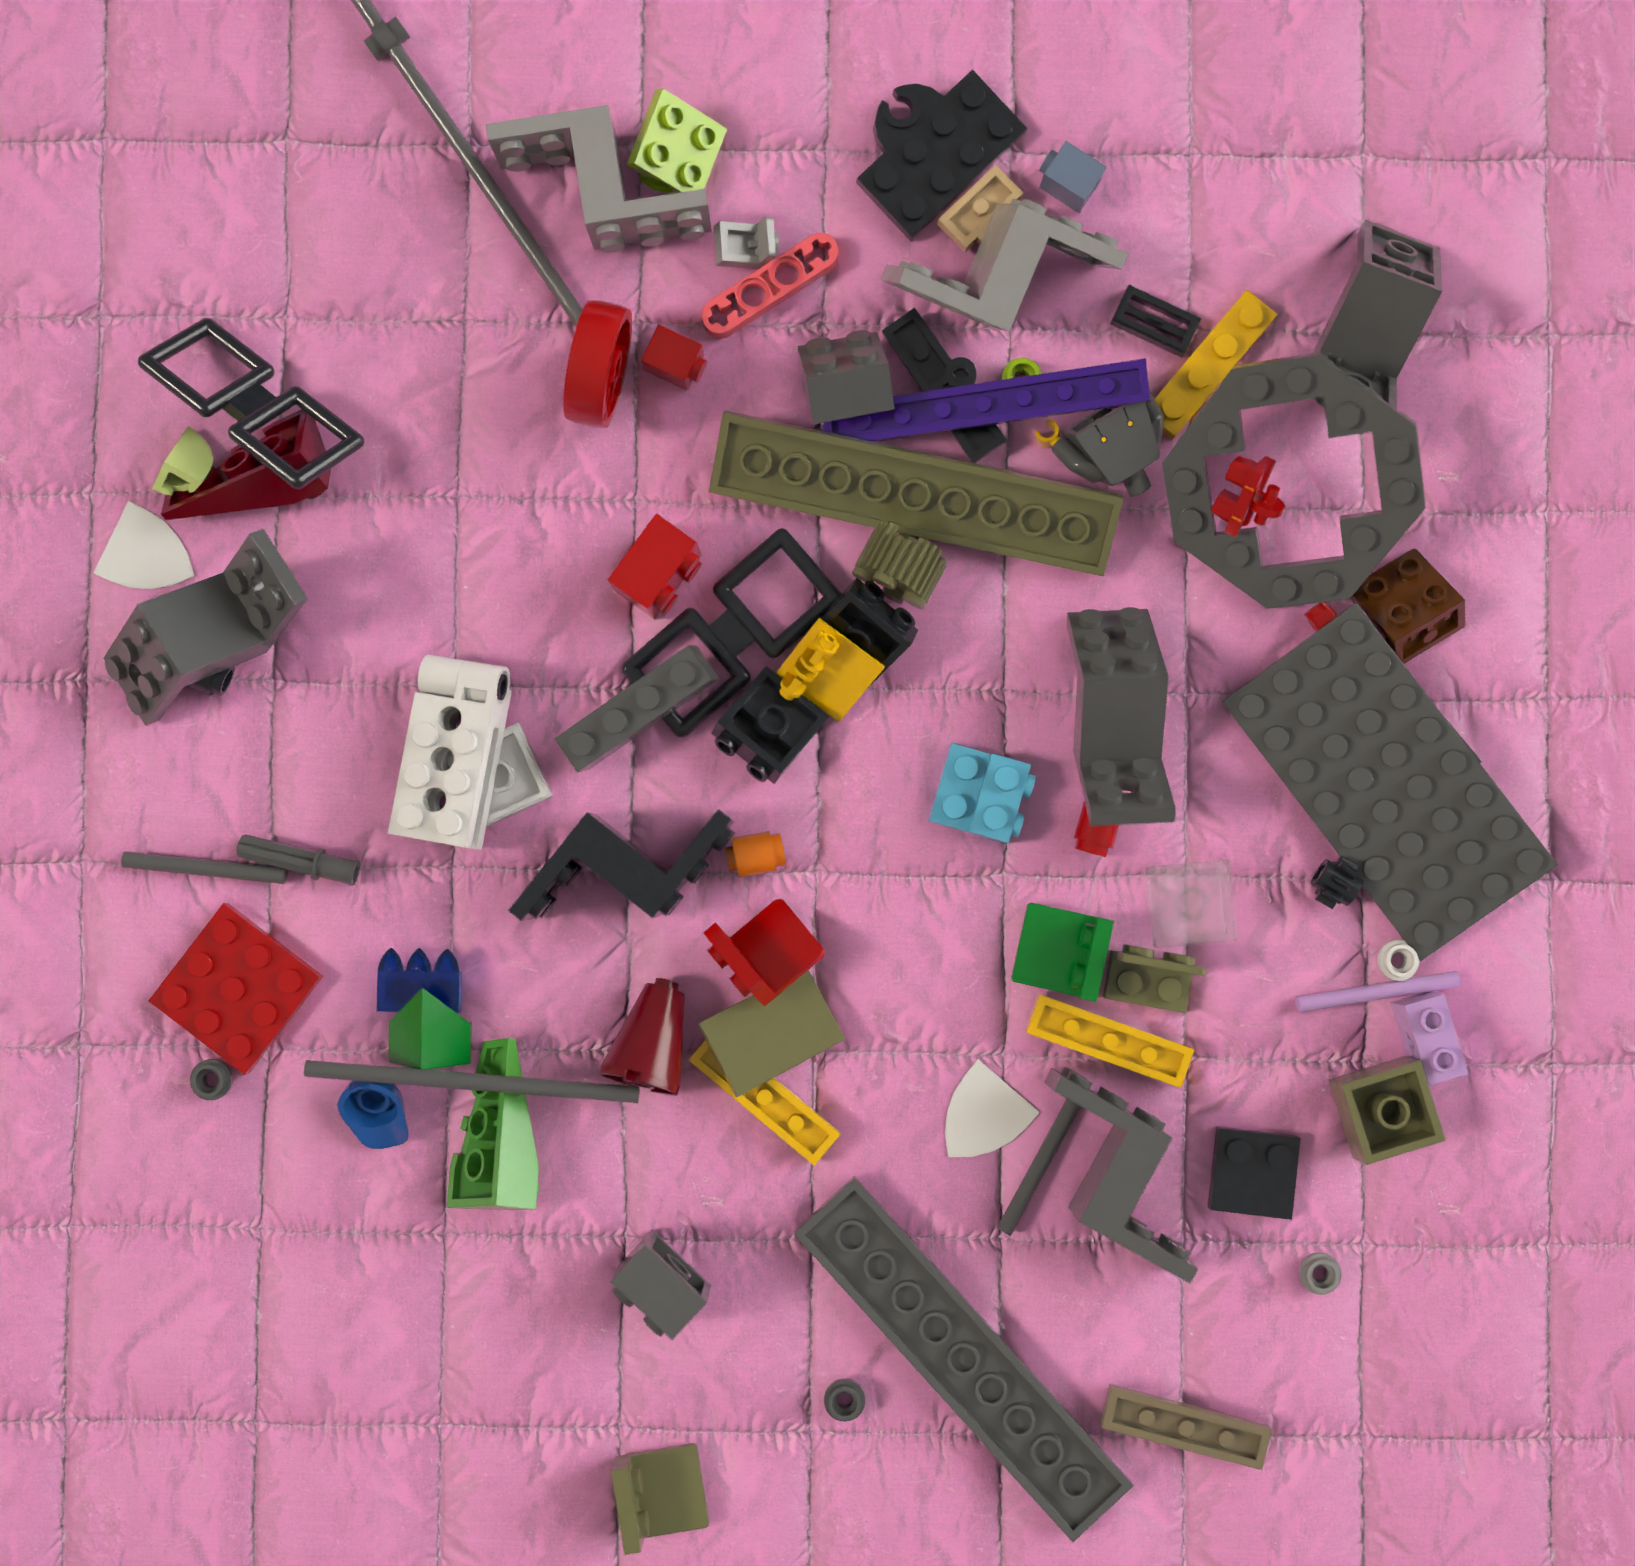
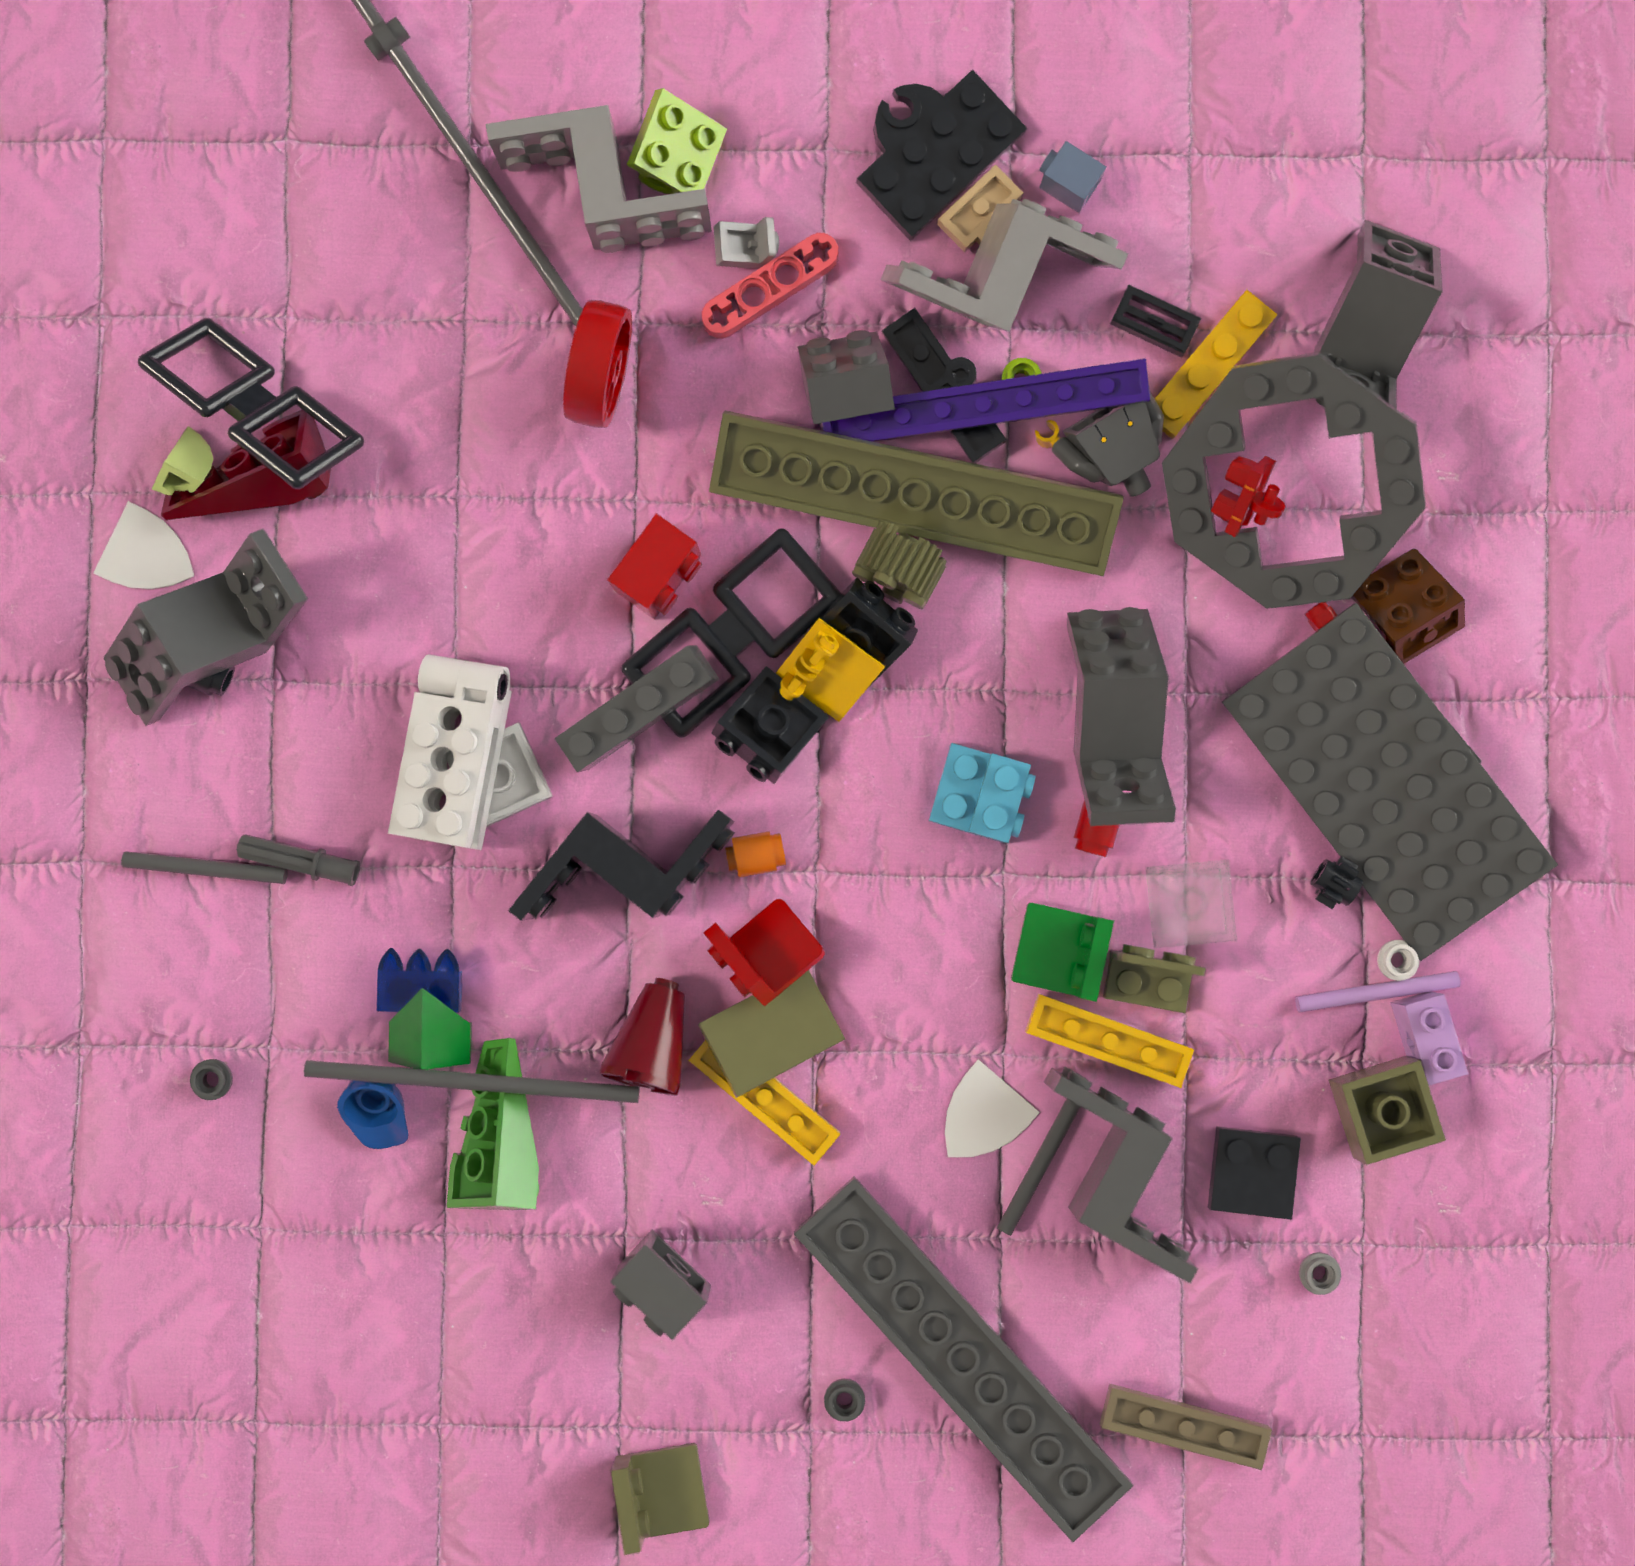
(235, 988): red plate -> none
(674, 358): red brick -> none

